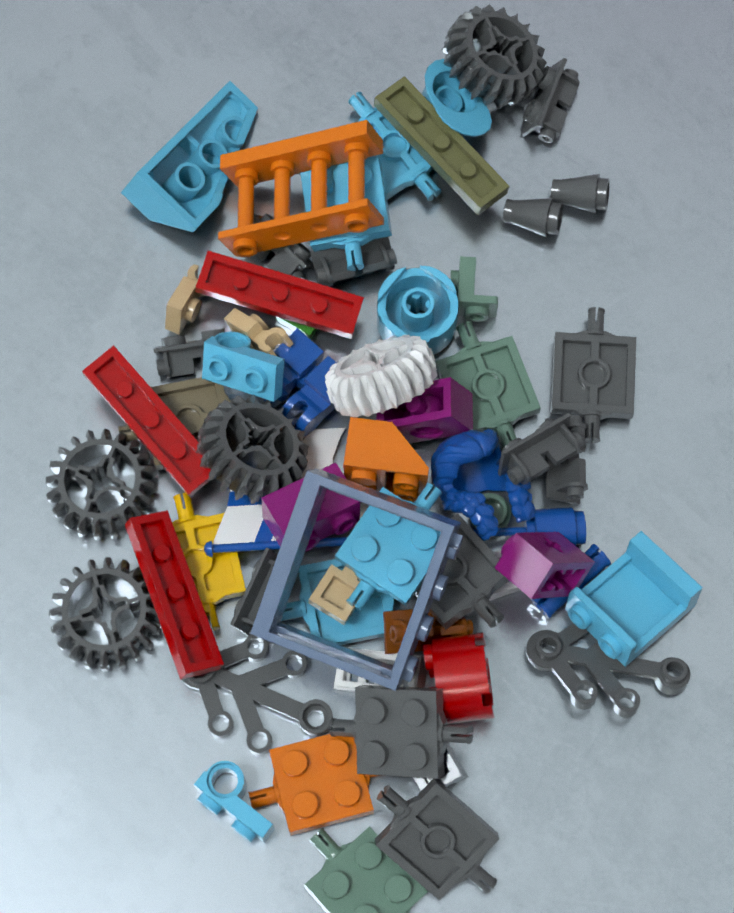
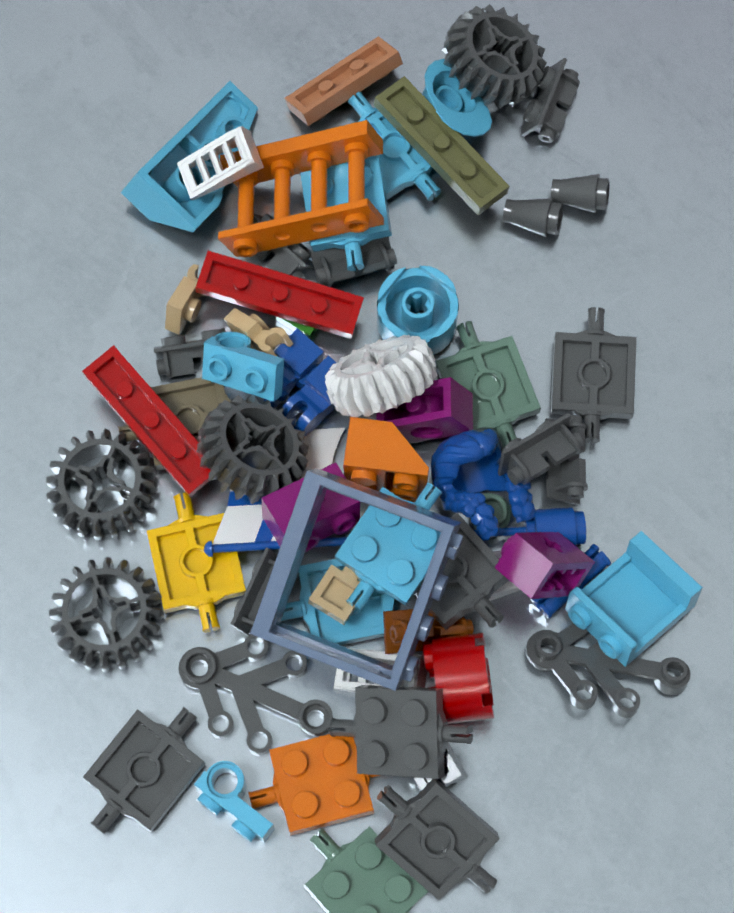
(144, 770): none -> dark grey plate
(174, 594): red plate -> none
(248, 164): none -> white slope
(343, 81): none -> nougat plate
(471, 306): sand green bracket -> none

